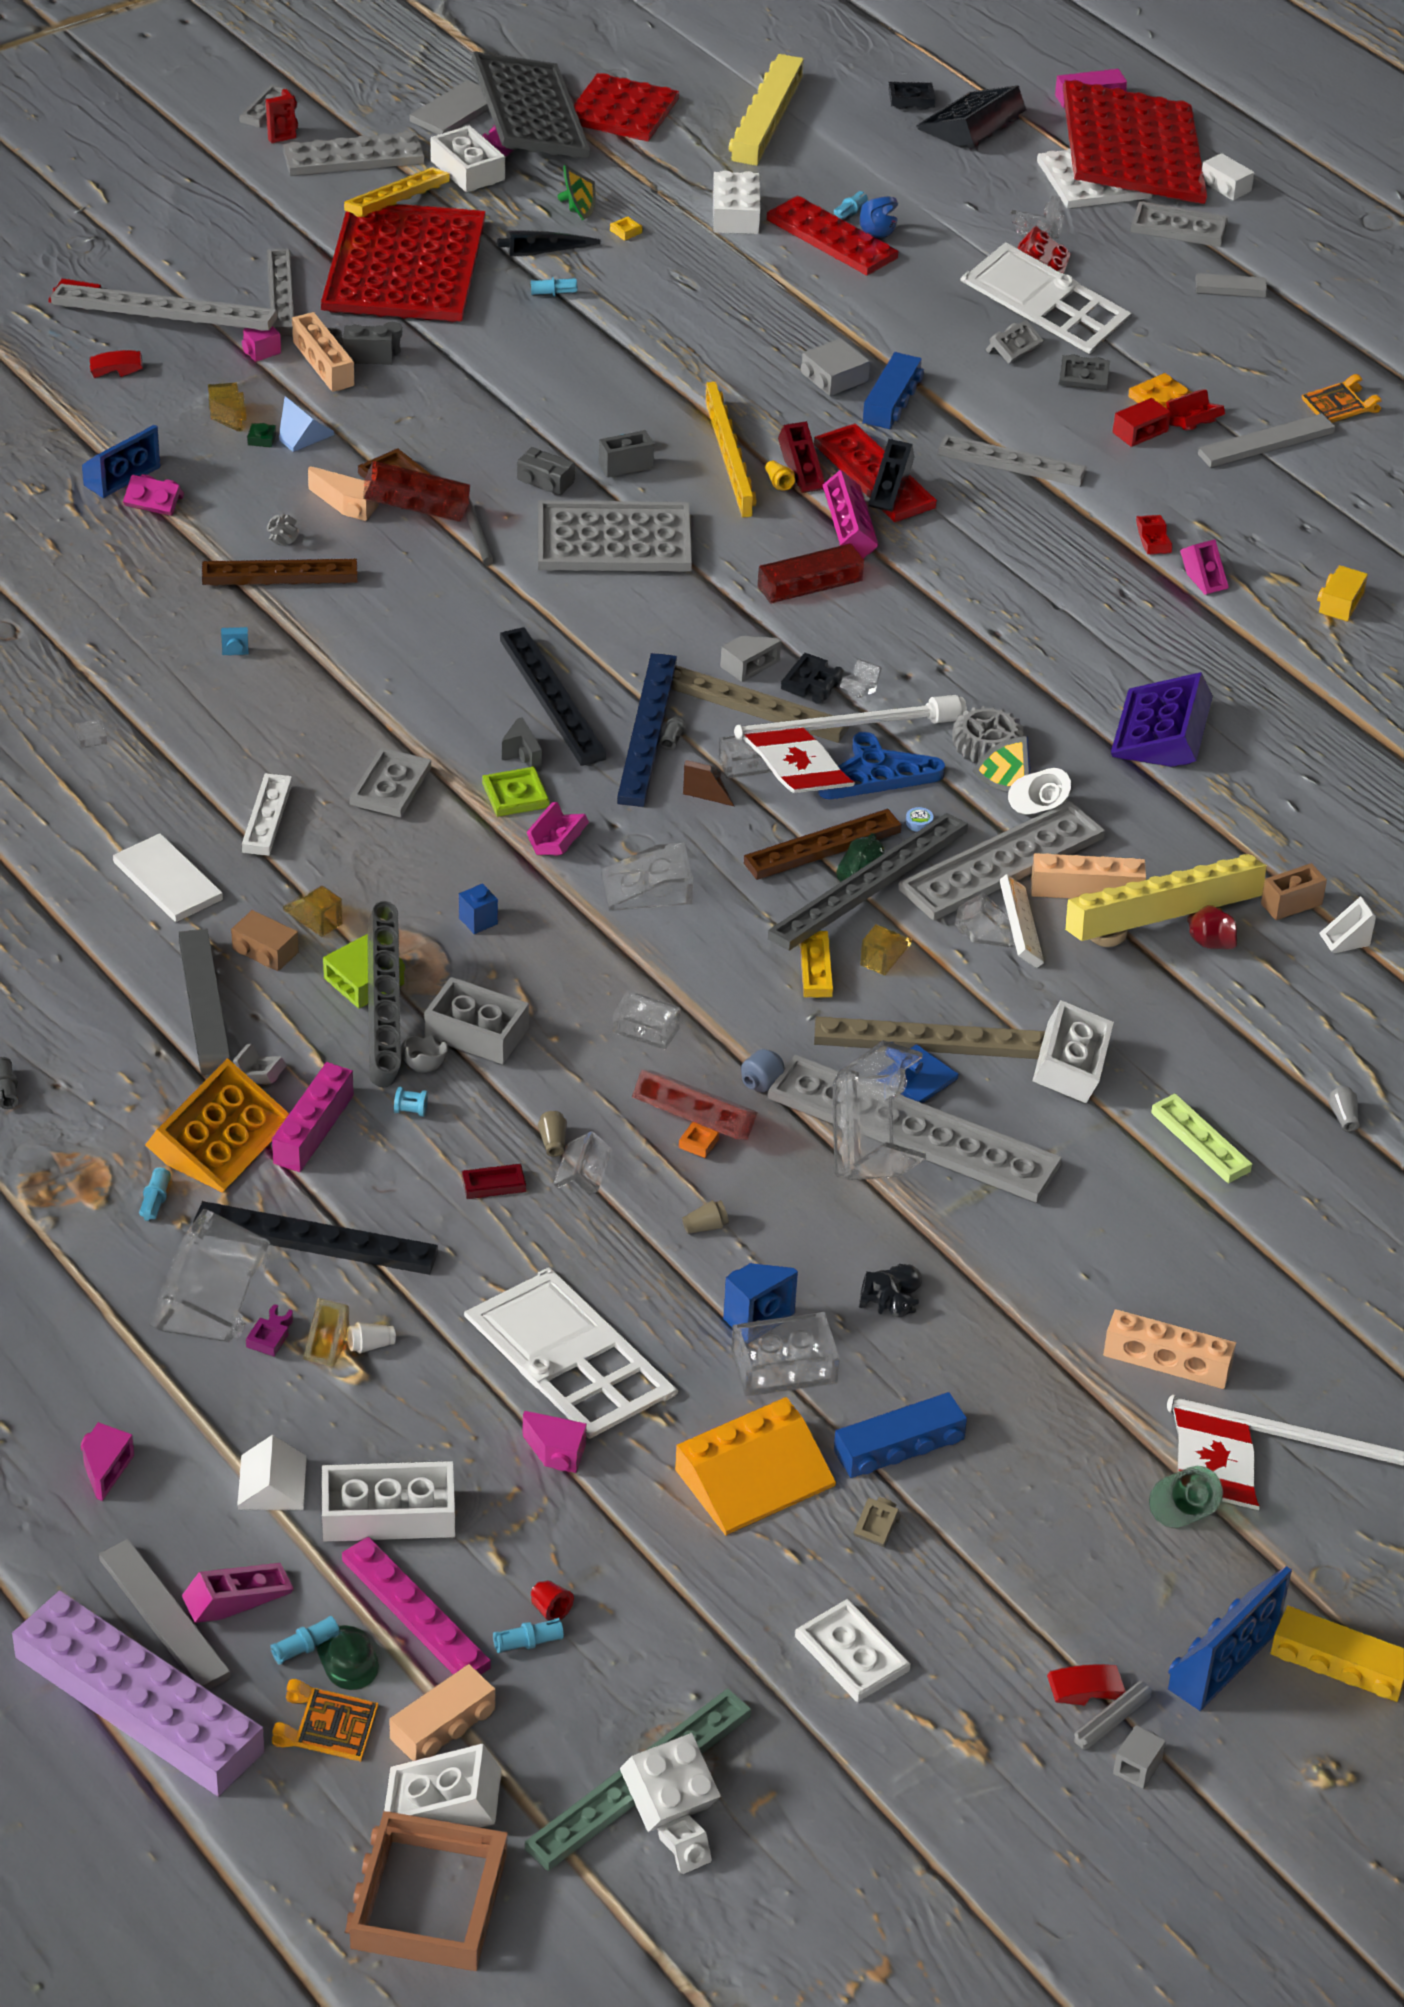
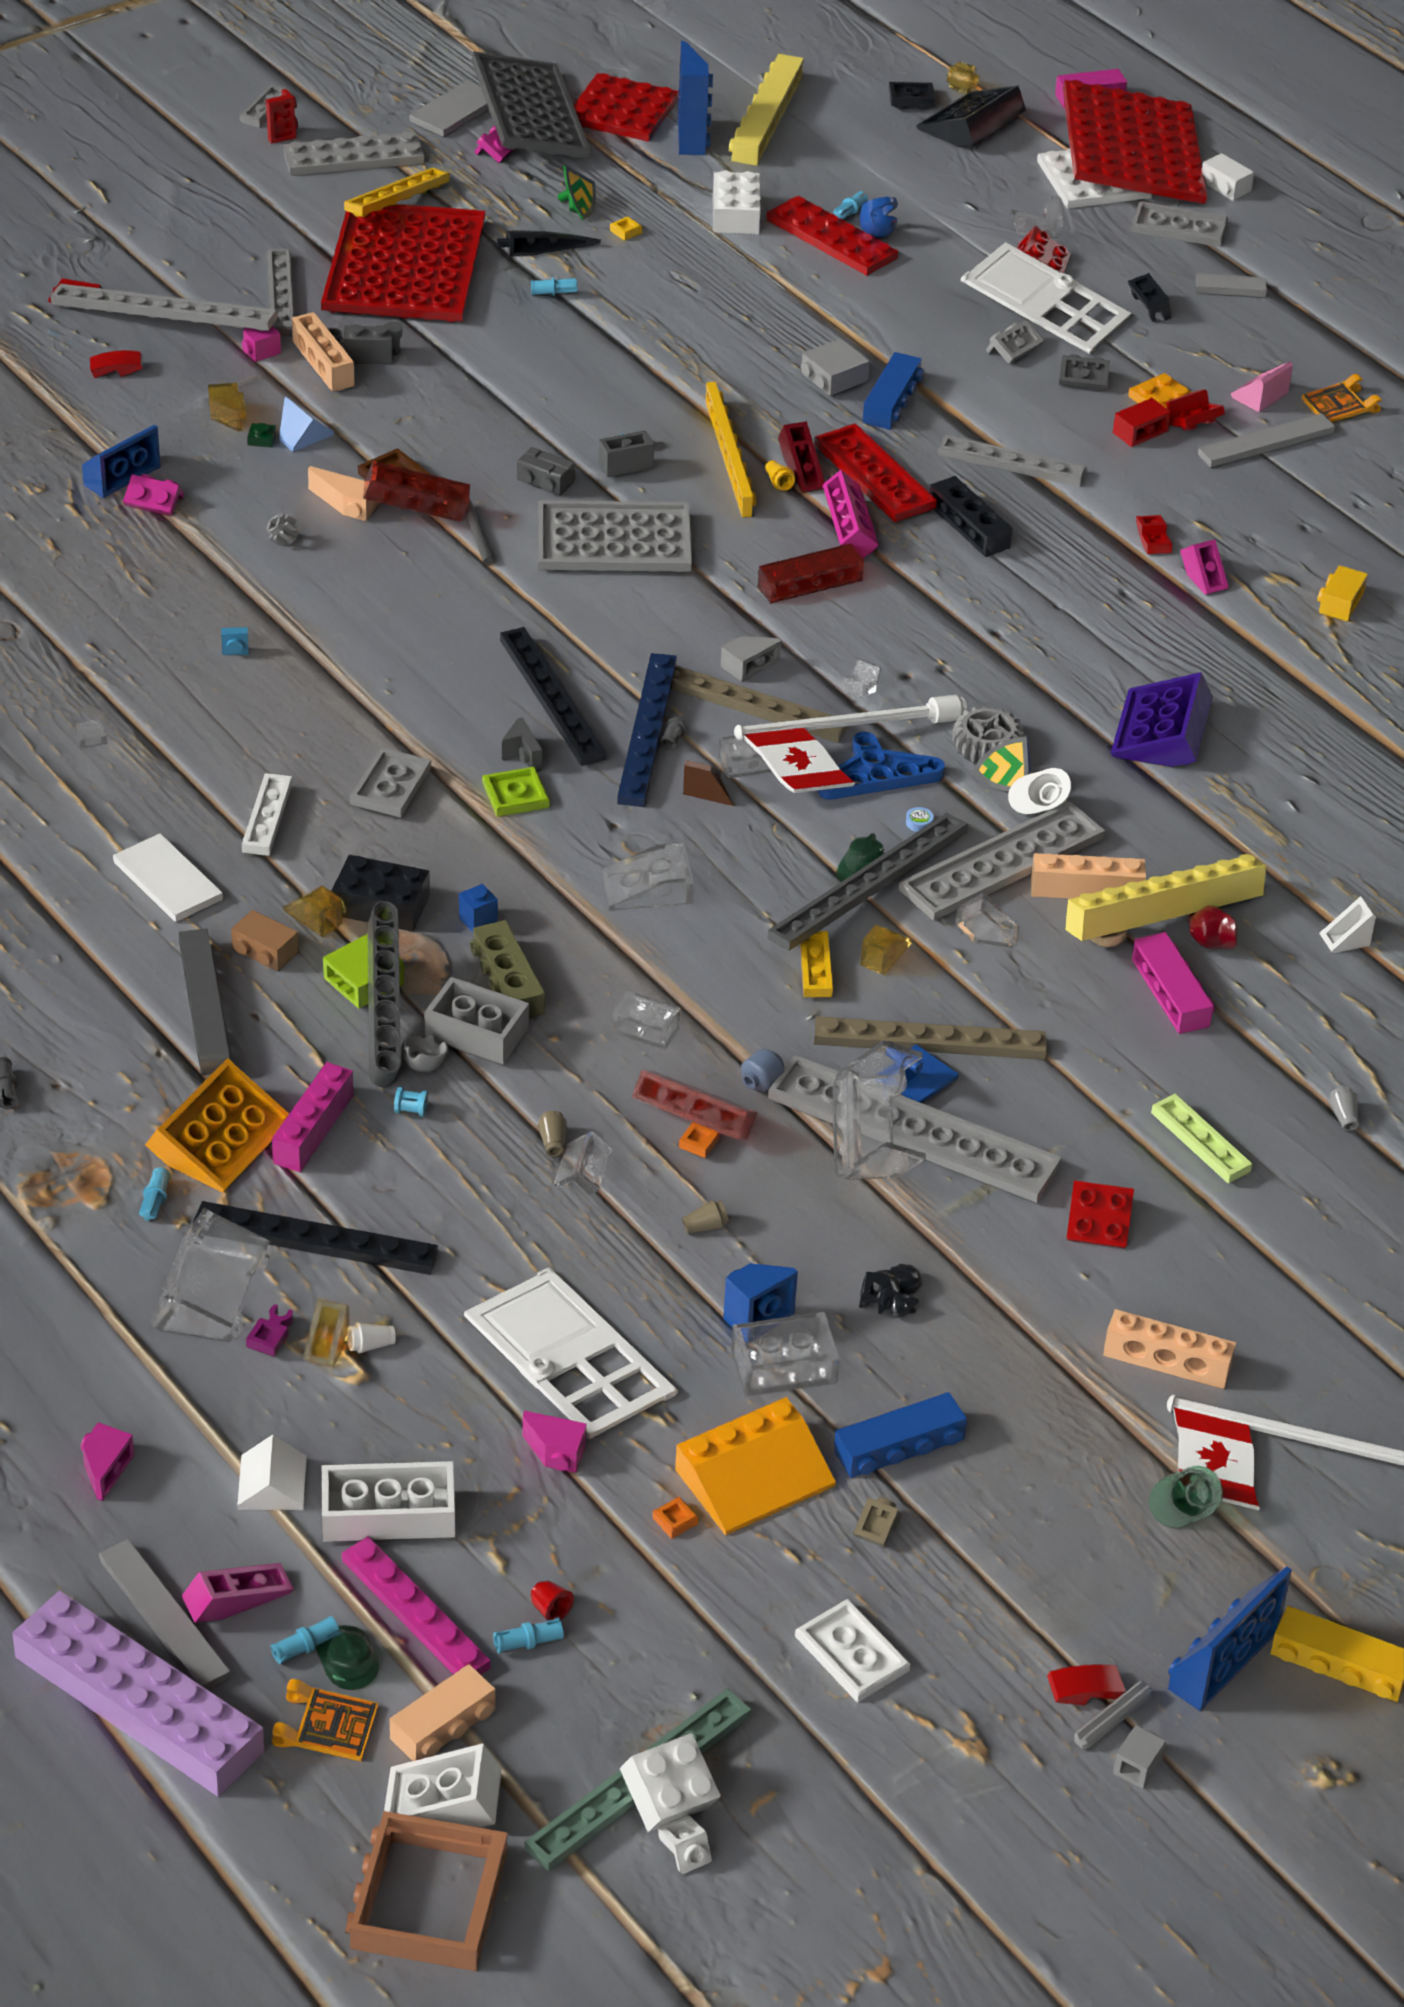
(260, 1069): light grey bracket -> none
(279, 571): reddish brown plate -> none
(369, 881): none -> black brick
(468, 158): white brick -> none
(493, 1181): dark red tile -> none
(507, 965): none -> olive brick
(554, 831): dark pink bracket -> none
(675, 1517): none -> orange tile
(693, 102): none -> blue slope
(805, 676): black plate -> none
(820, 844): reddish brown plate -> none
(892, 475): black slope -> none
(962, 77): none -> clear yellow head
(971, 516): none -> black brick
(1021, 921): white tile -> none
(1073, 1051): white brick -> none
(1100, 1214): none -> red bracket
(1151, 296): none -> black hinge
(1172, 982): none -> dark pink brick
(1265, 388): none -> bright pink slope
(1293, 891): medium nougat brick -> none

